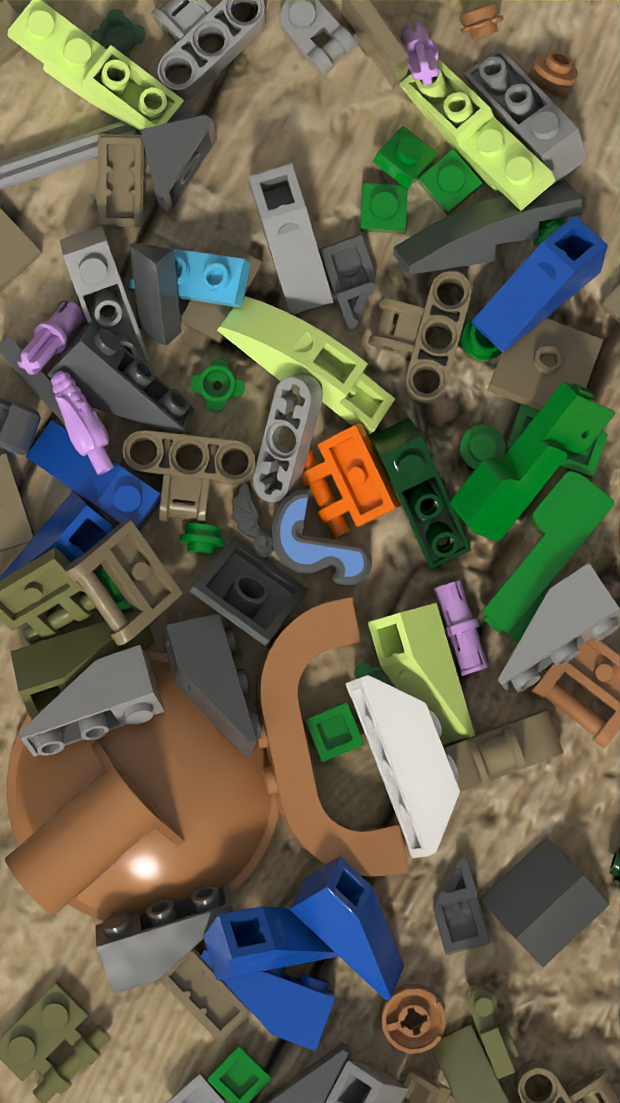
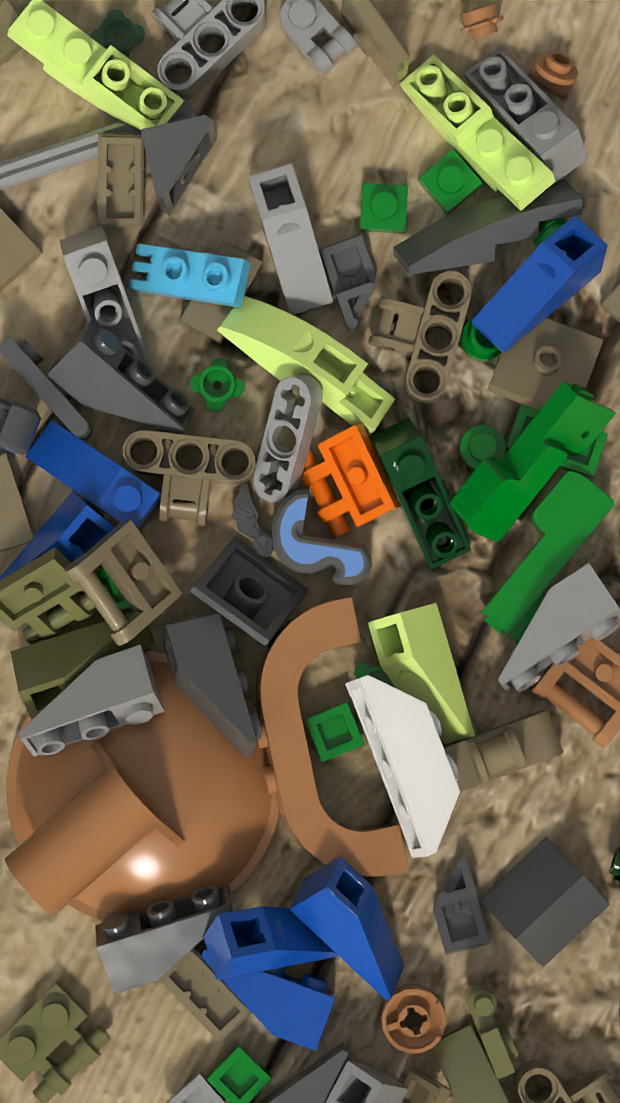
(51, 337): lavender axle -> none
(82, 423): lavender piece -> none
(156, 291): dark grey slope -> none
(202, 539): green plate -> none
(405, 157): green plate -> none
(422, 53): lavender axle -> none
(461, 627): lavender pin -> none

